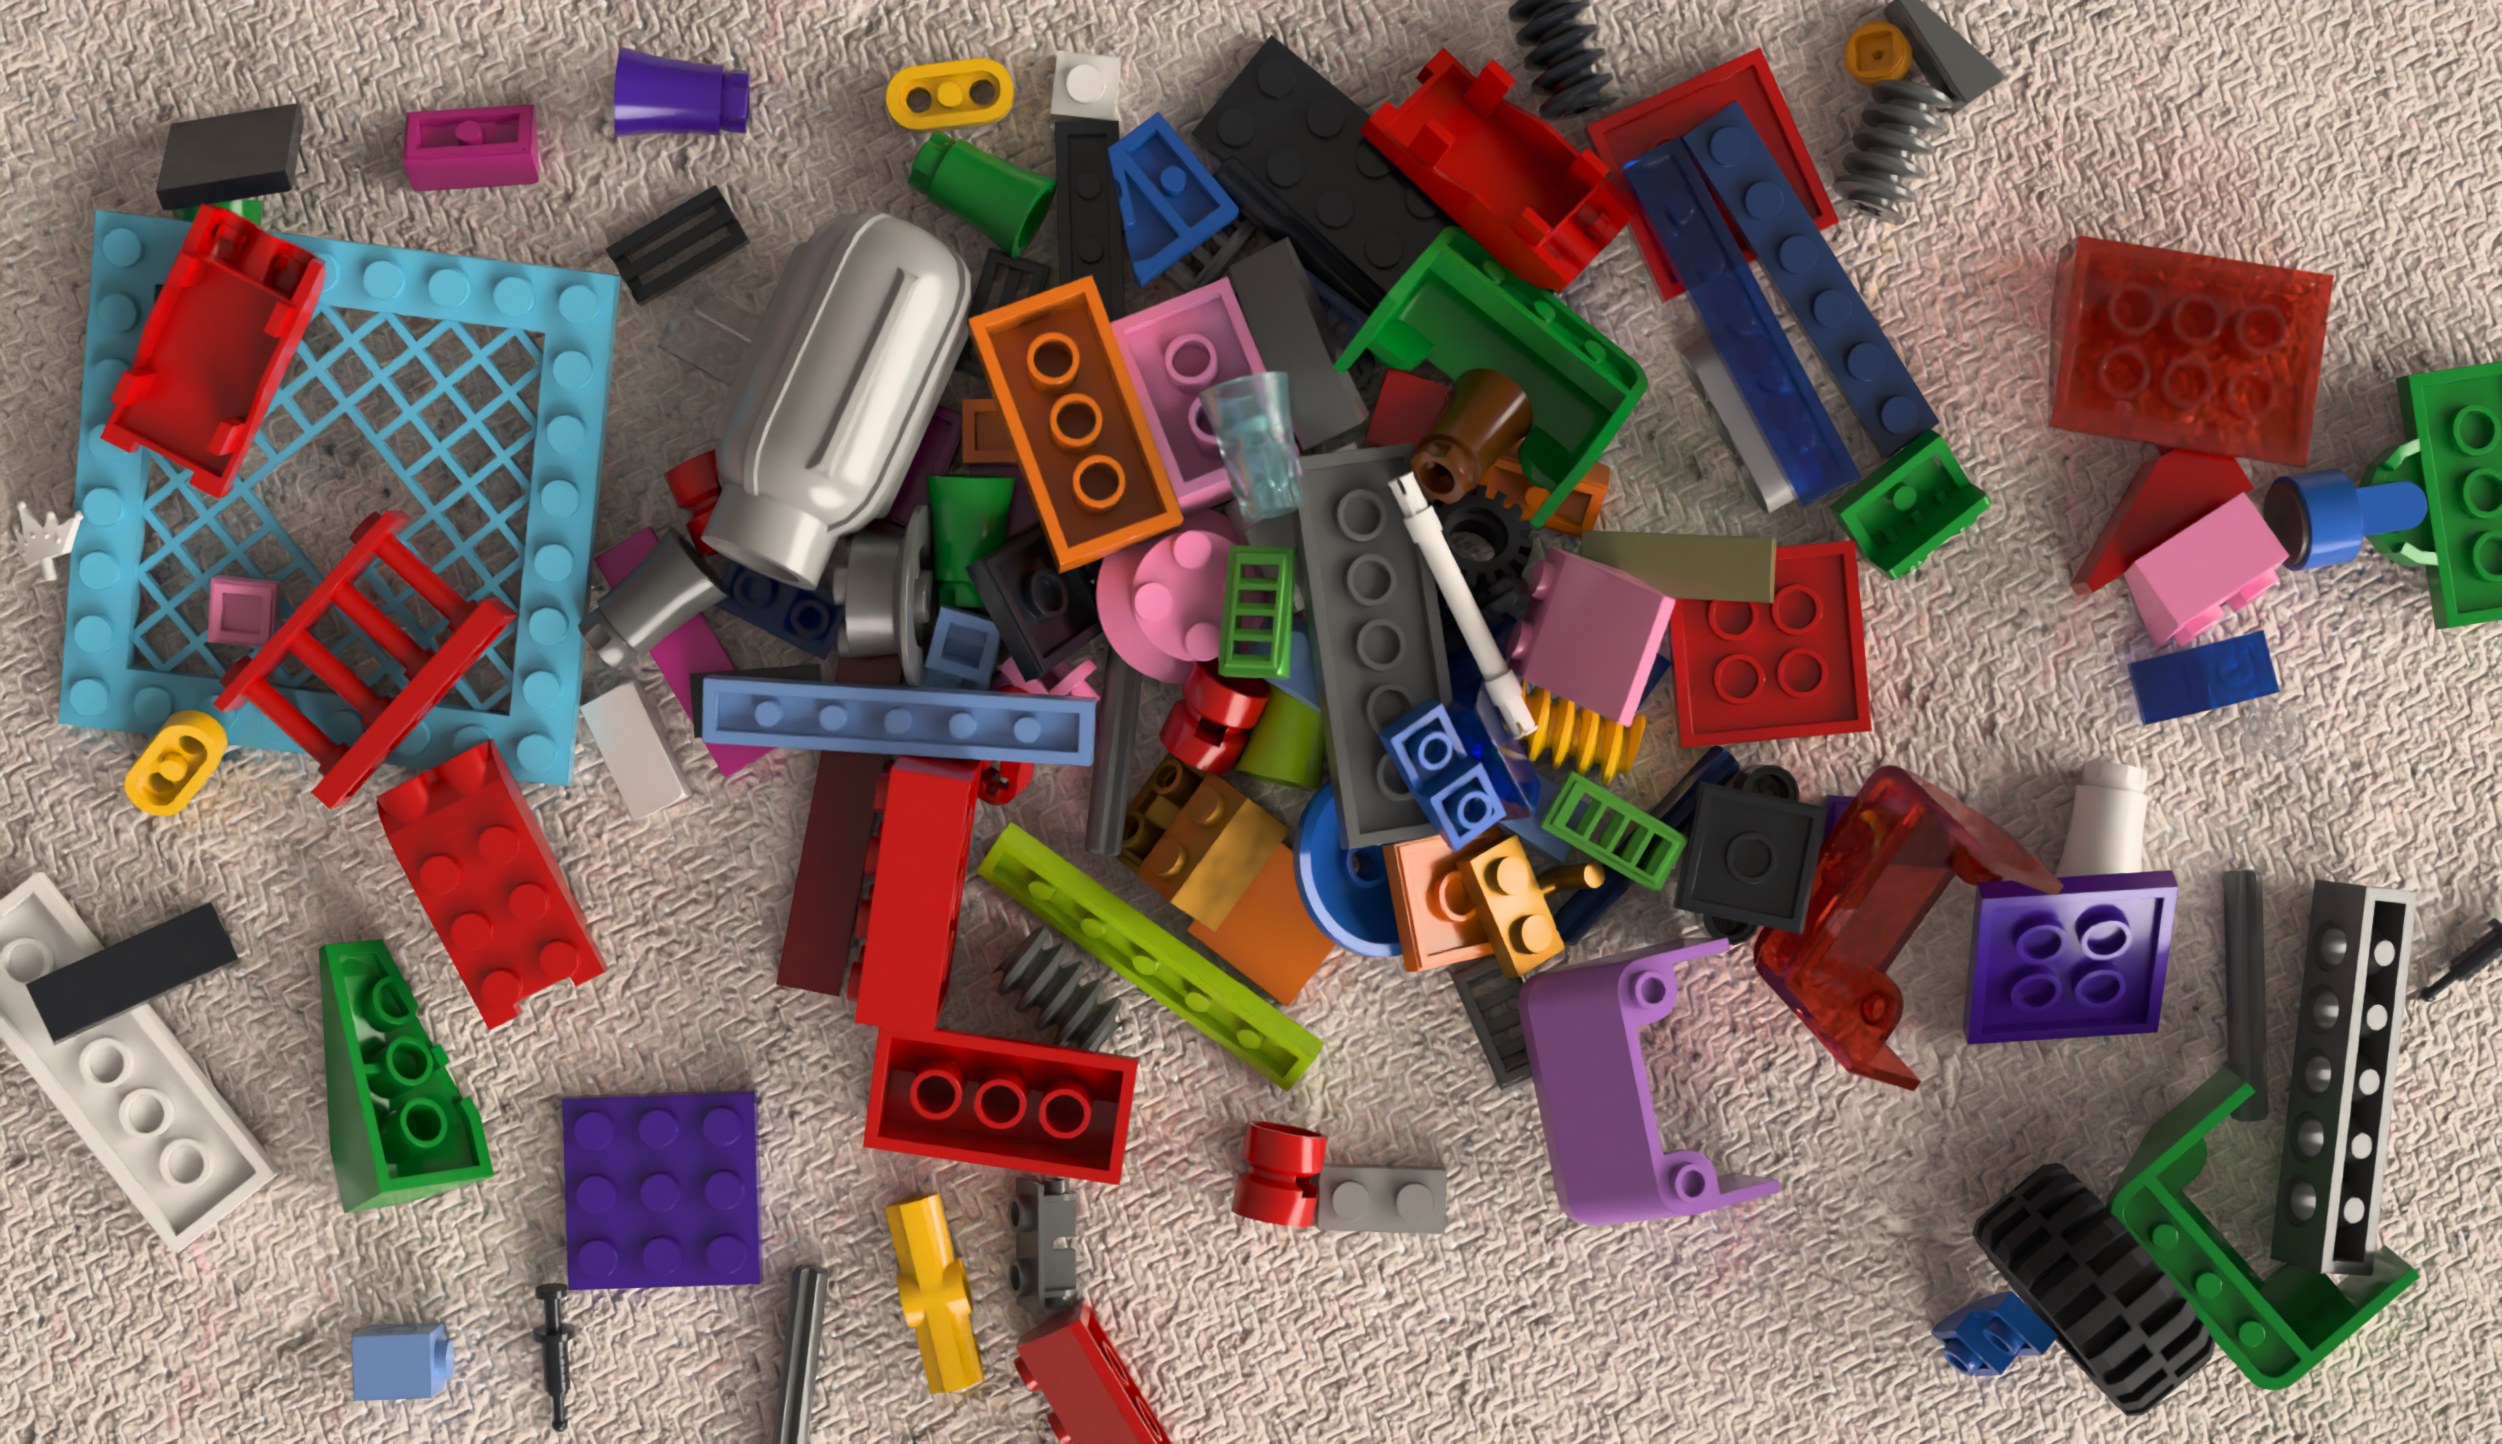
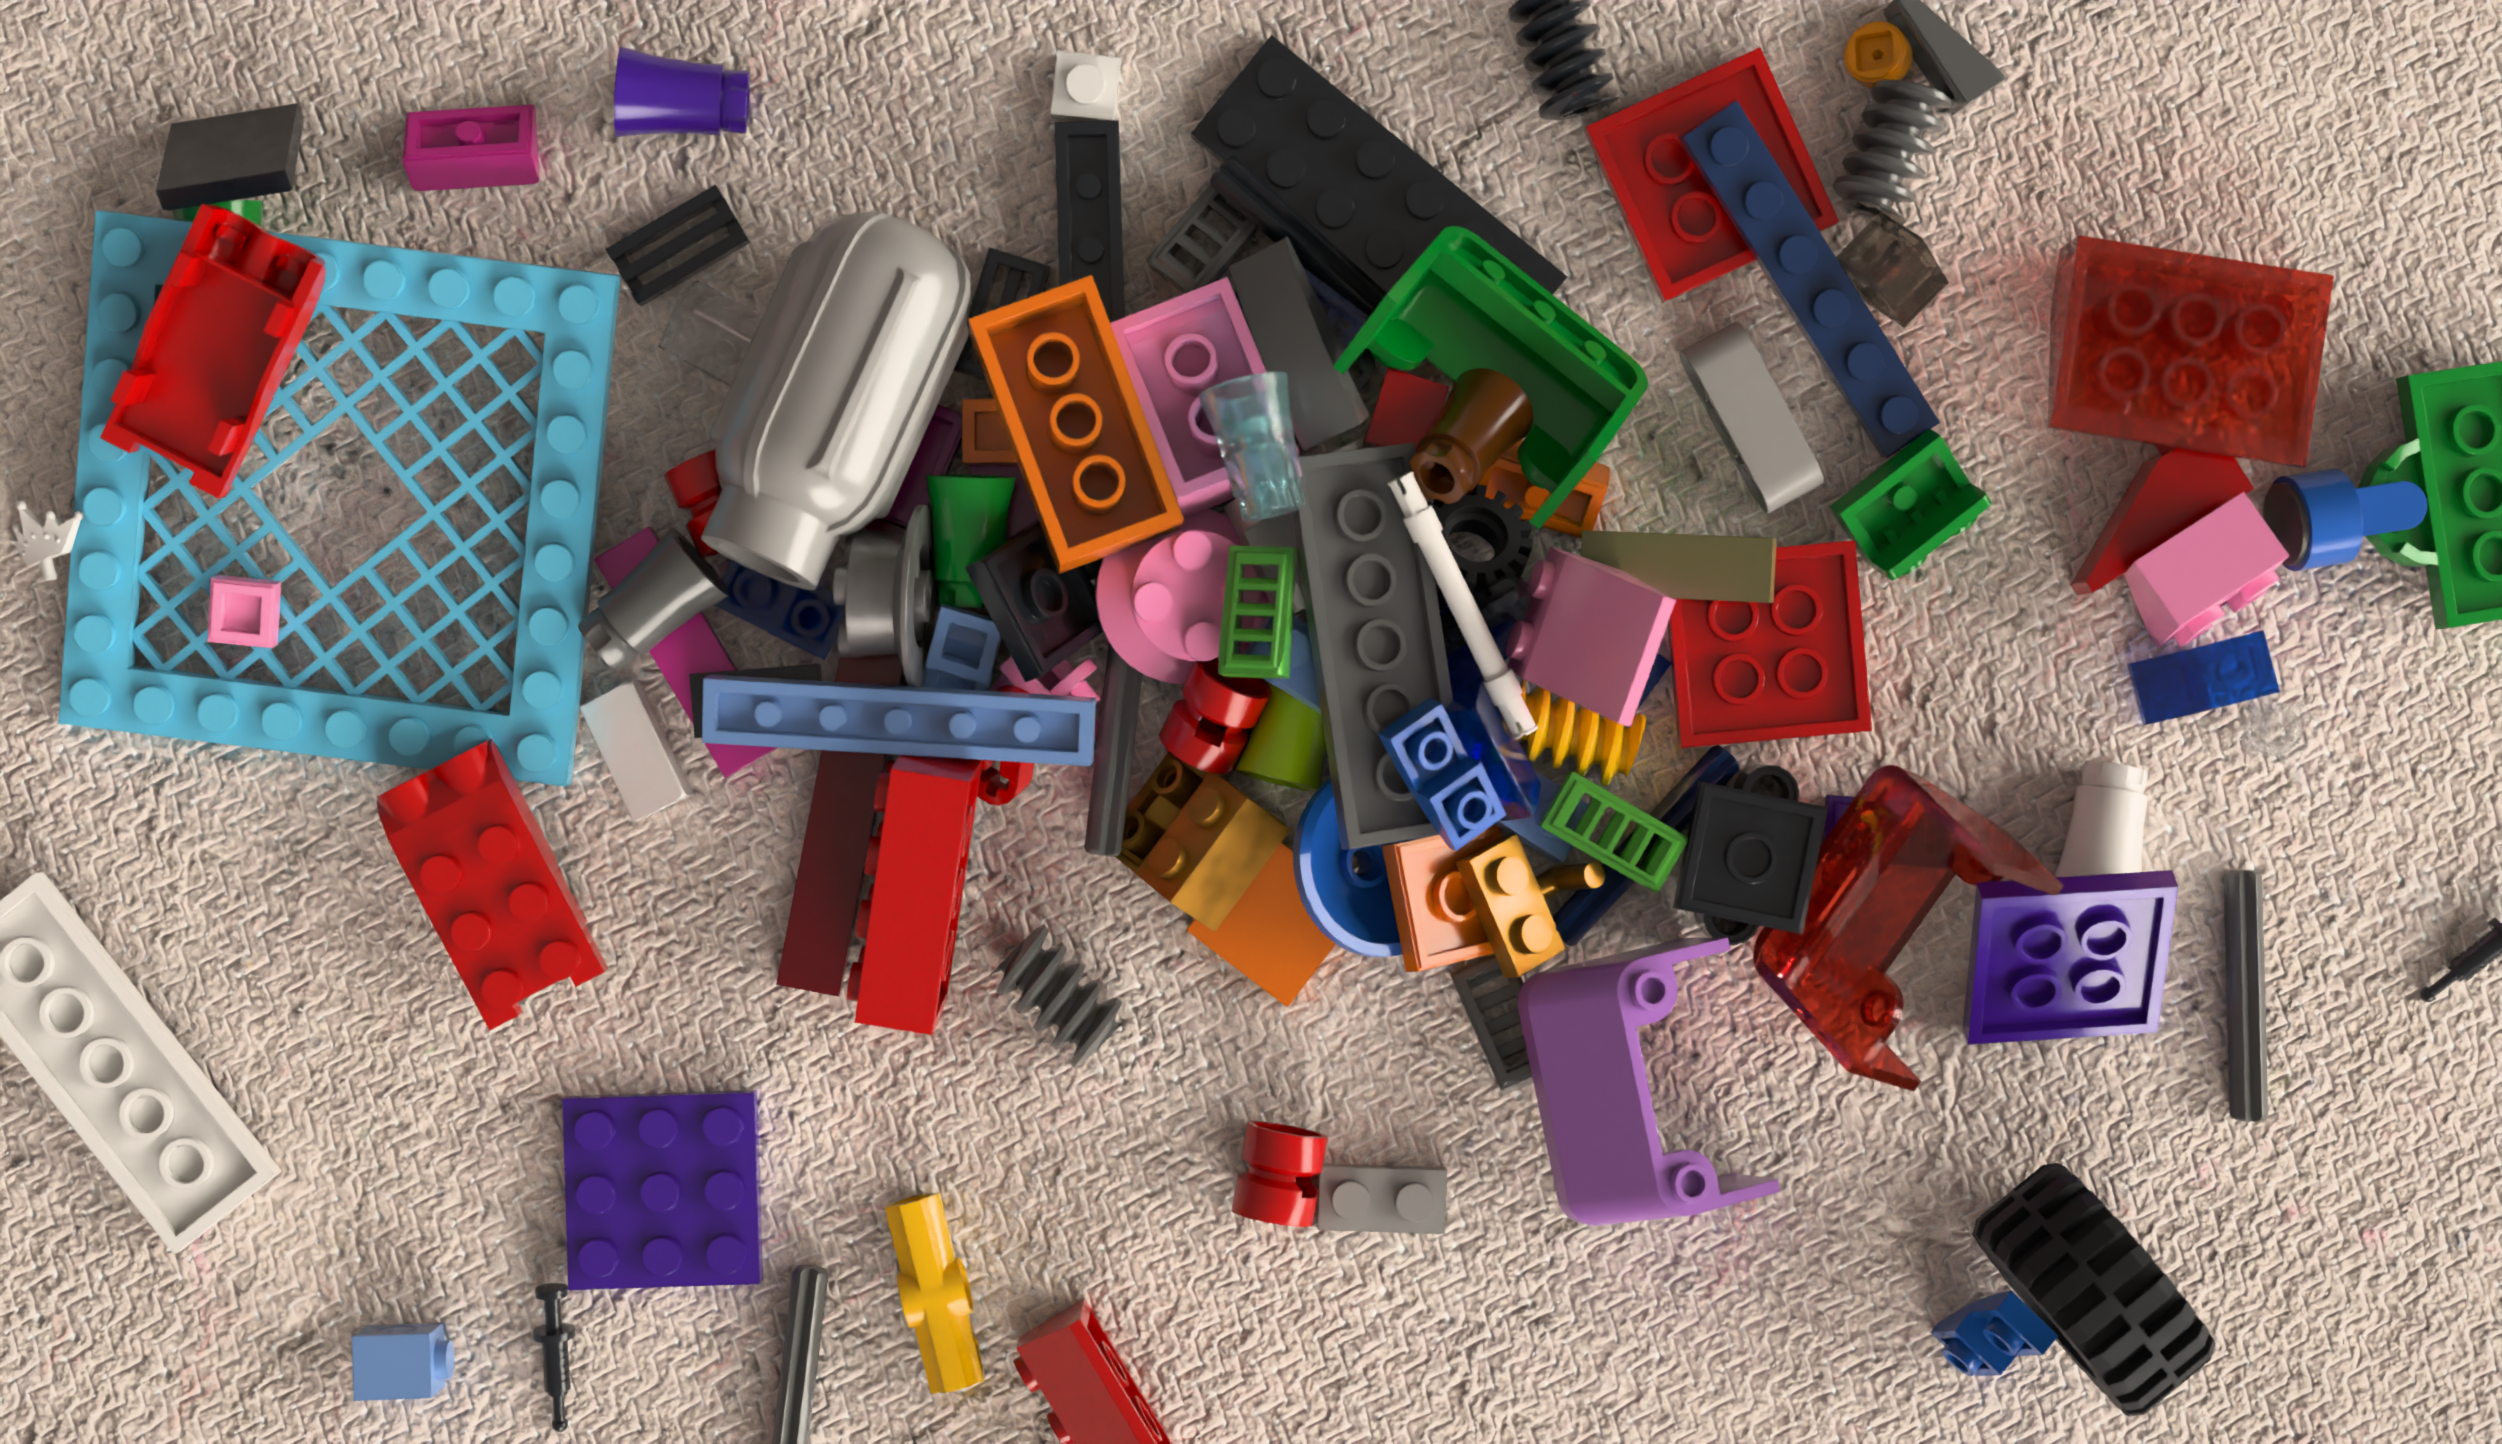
(132, 973): black tile -> none
(185, 754): yellow plate -> none
(391, 1103): green wedge -> none
(429, 672): red fence -> none
(950, 90): yellow plate -> none
(983, 191): green plant -> none
(1001, 1103): red slope -> none
(1041, 1274): dark grey hinge -> none
(1149, 957): lime plate -> none
(1164, 198): blue wing -> none
(1502, 172): red piece -> none
(1740, 323): clear blue plate -> none
(1892, 269): none -> clear smoke brick
(2266, 1327): green windscreen -> none
(2343, 1077): dark grey brick -> none

